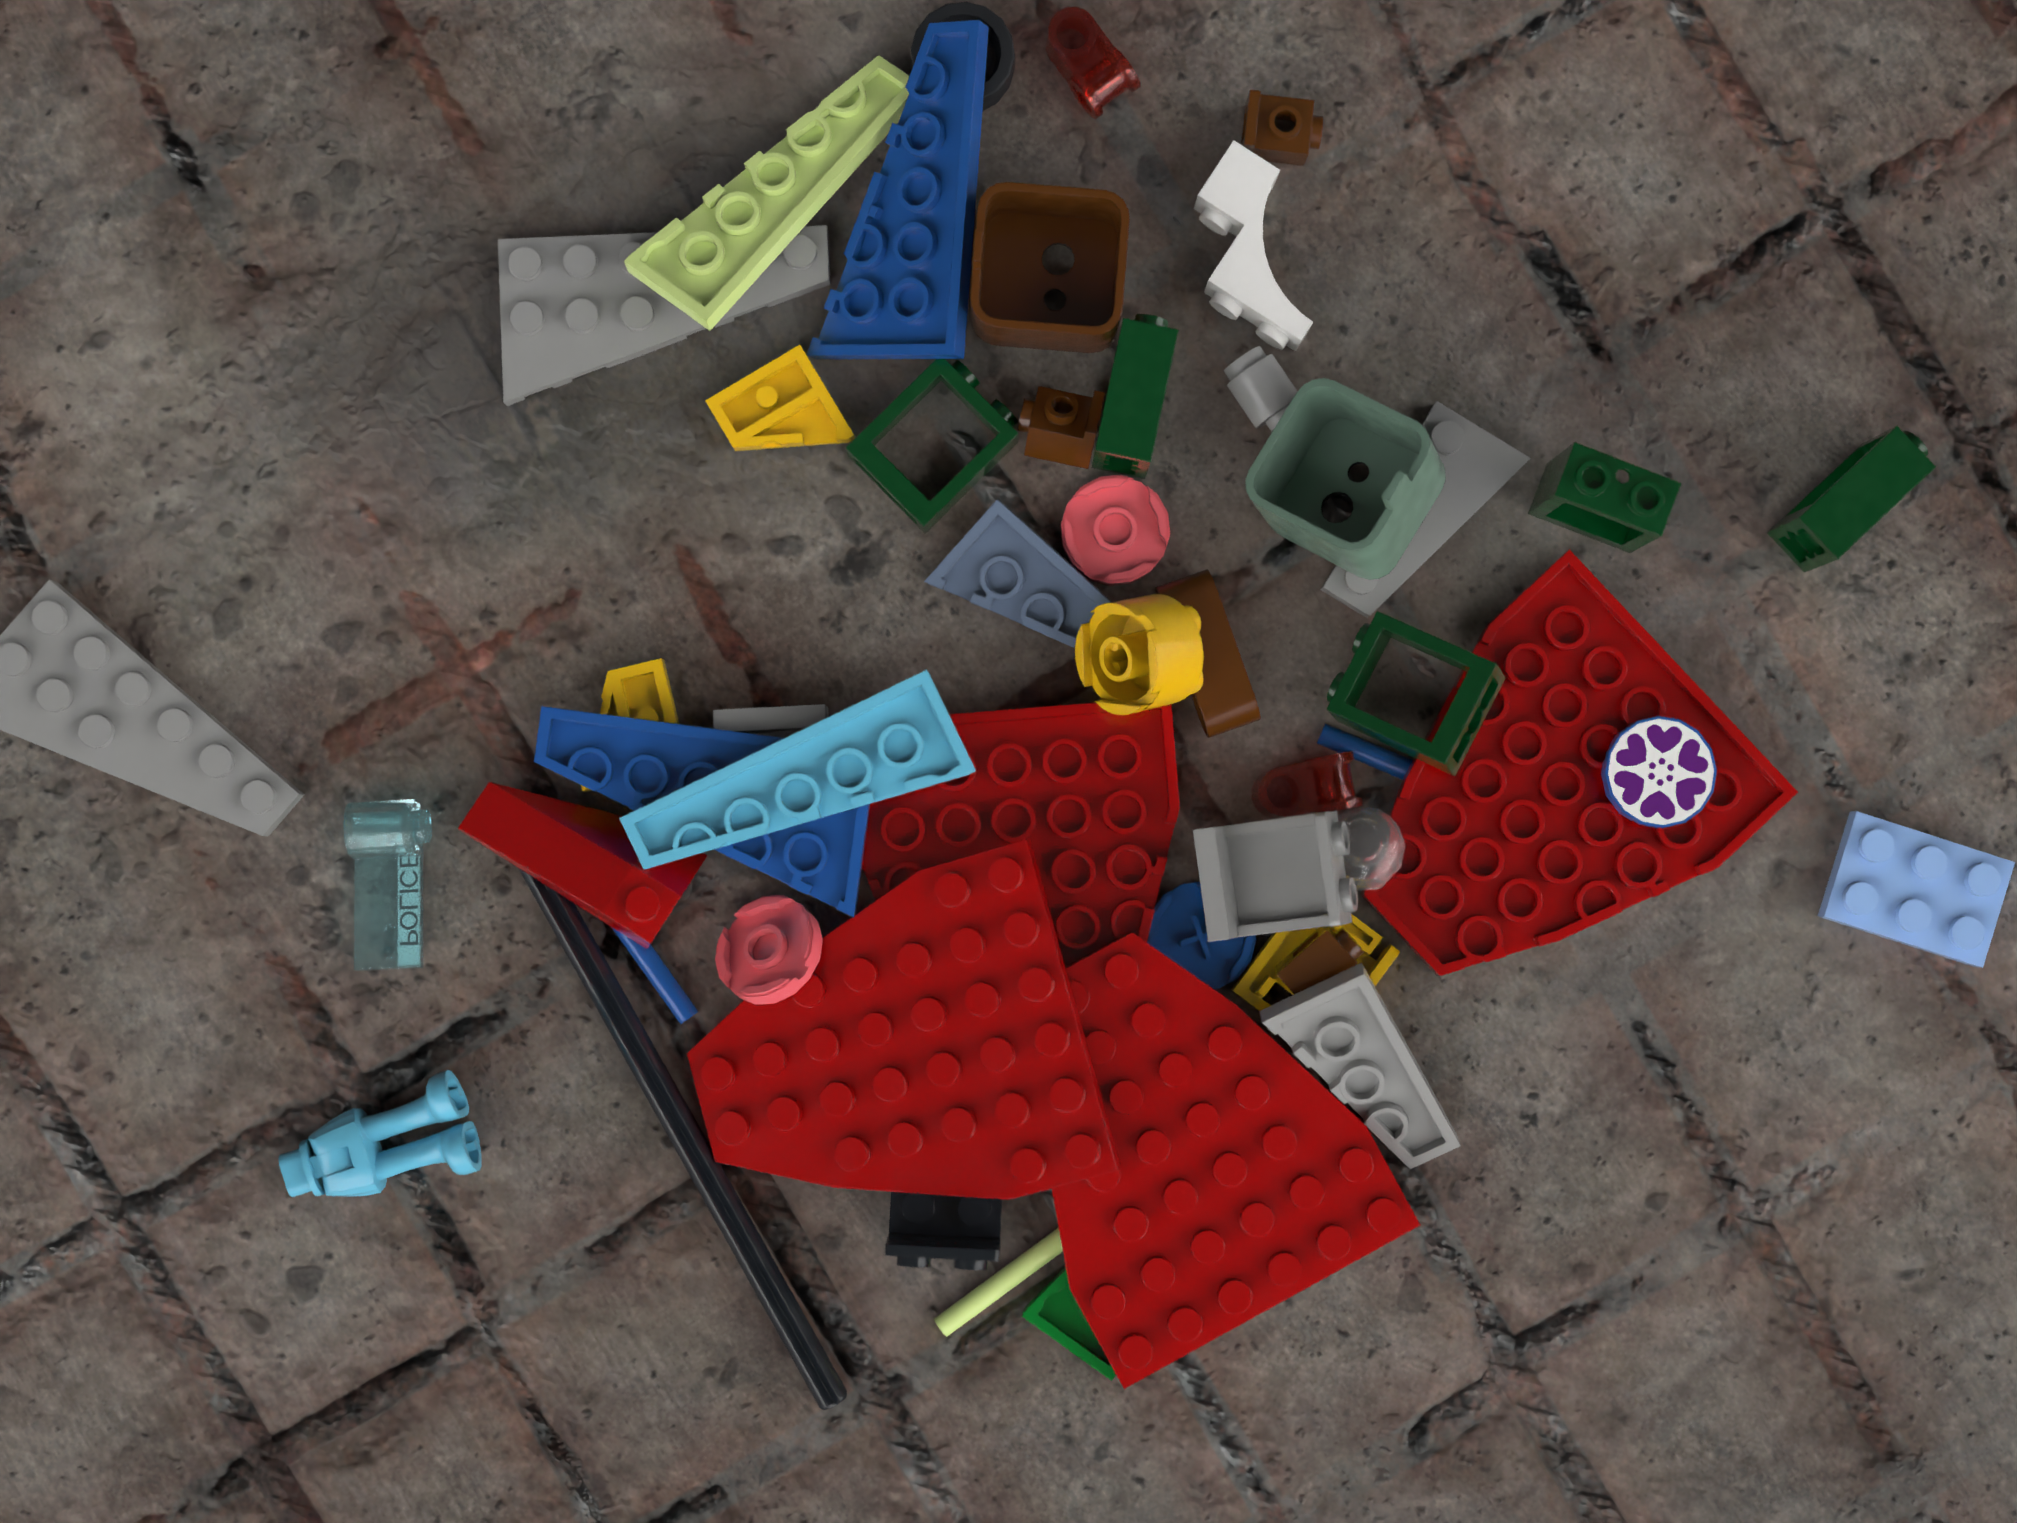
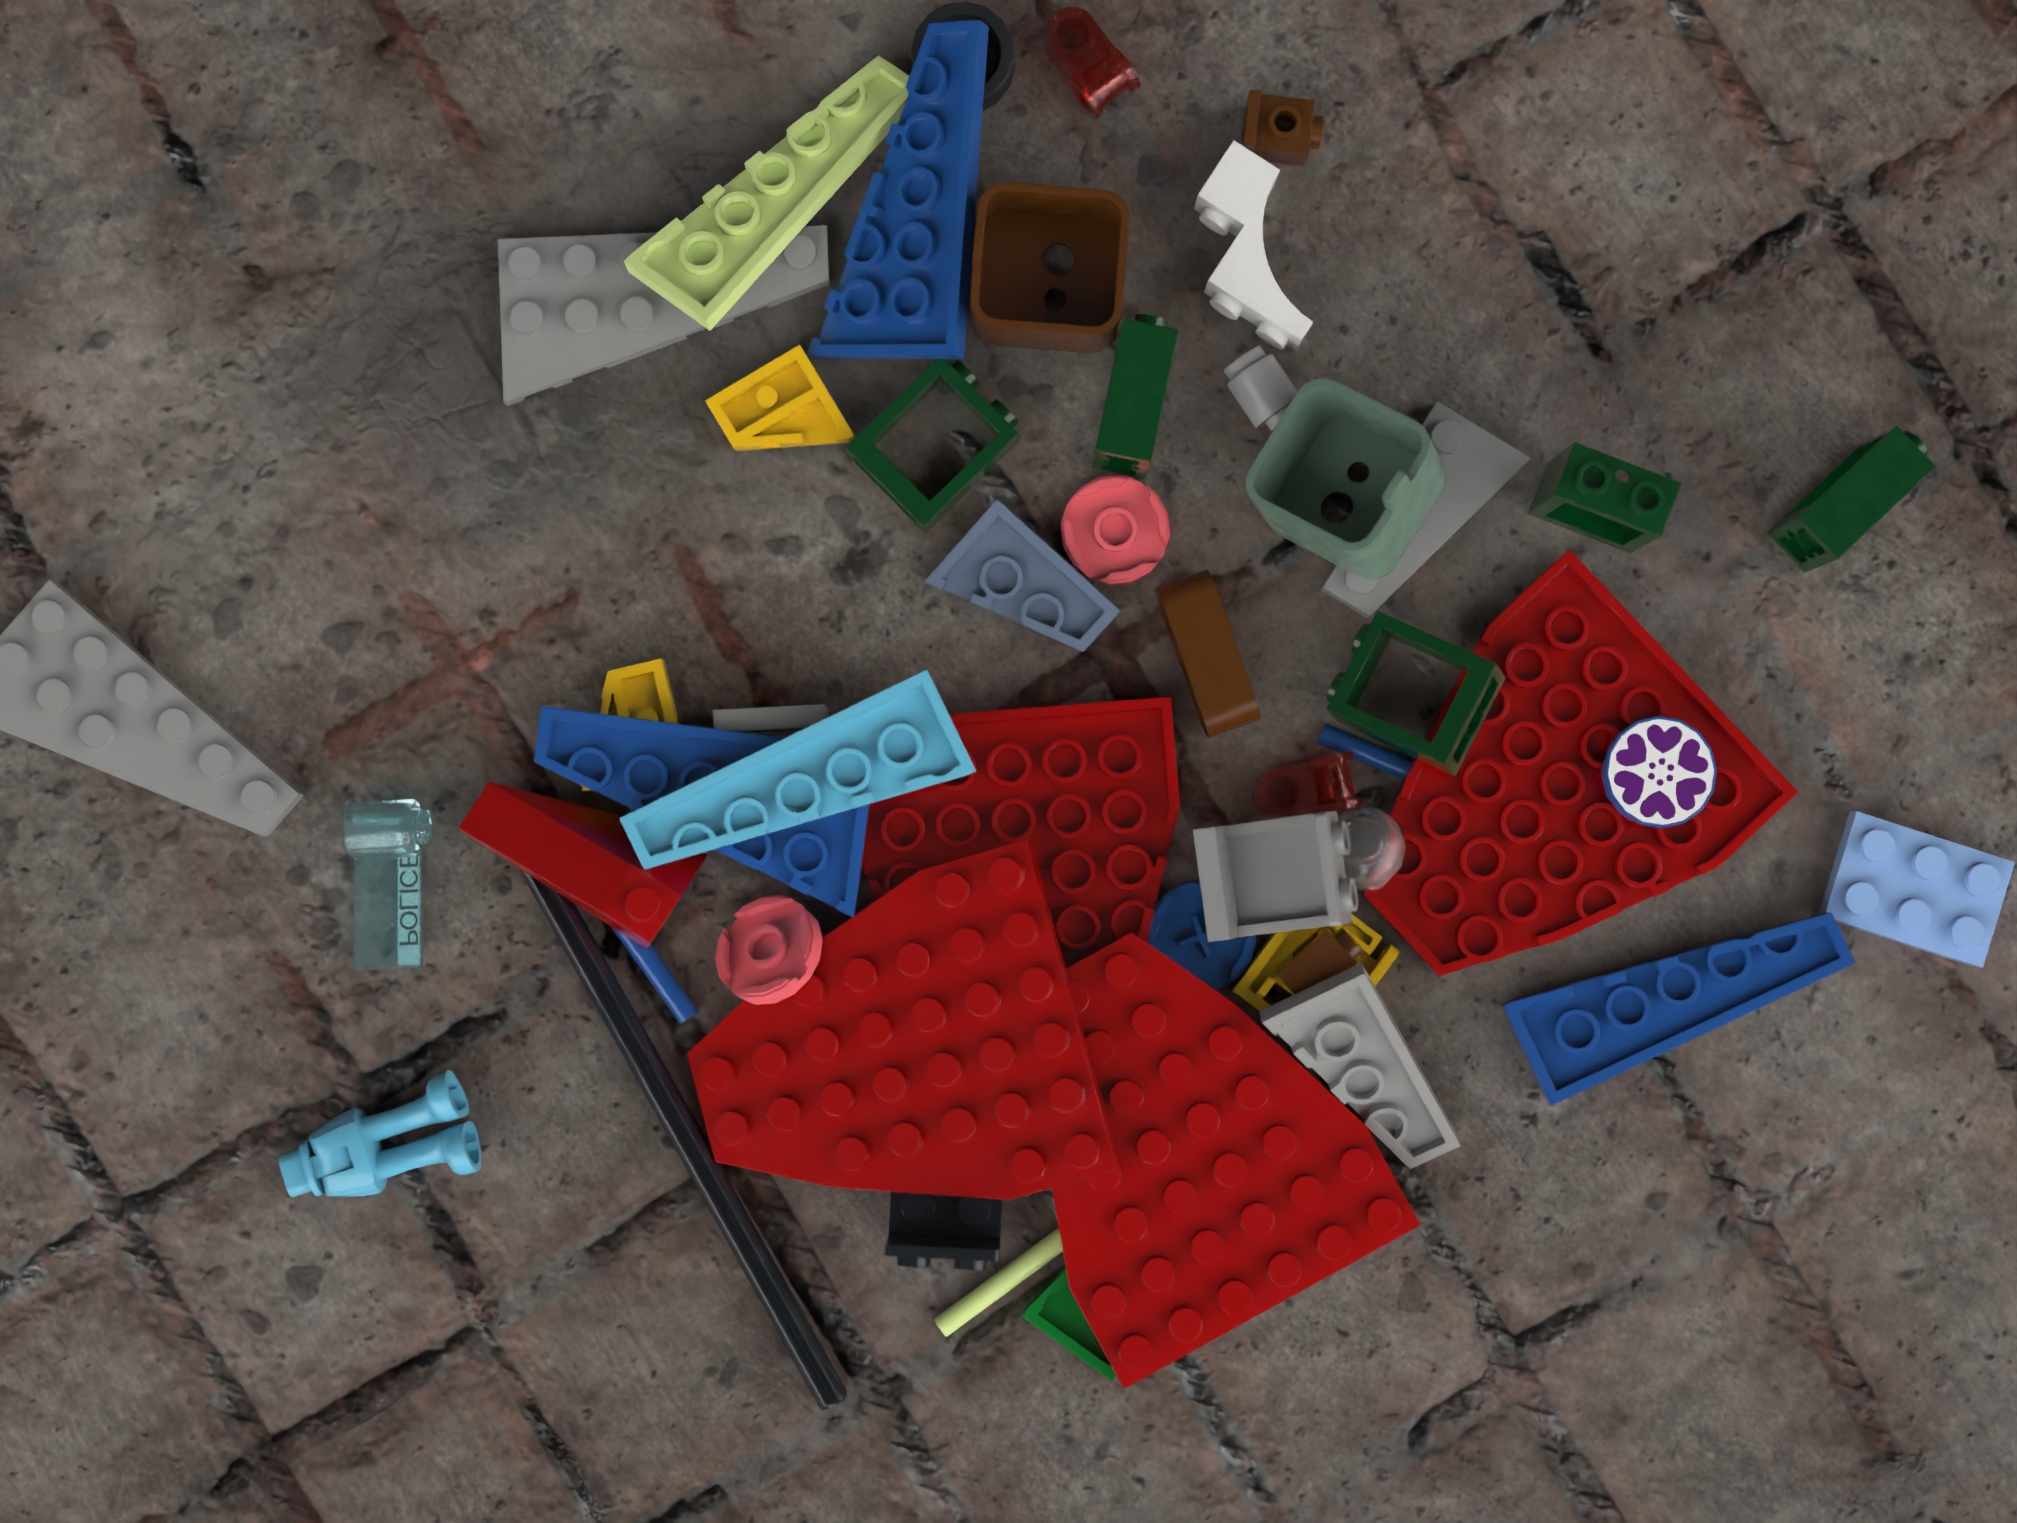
(1061, 426): reddish brown brick -> none
(1141, 653): yellow brick -> none
(1630, 1015): none -> blue wing

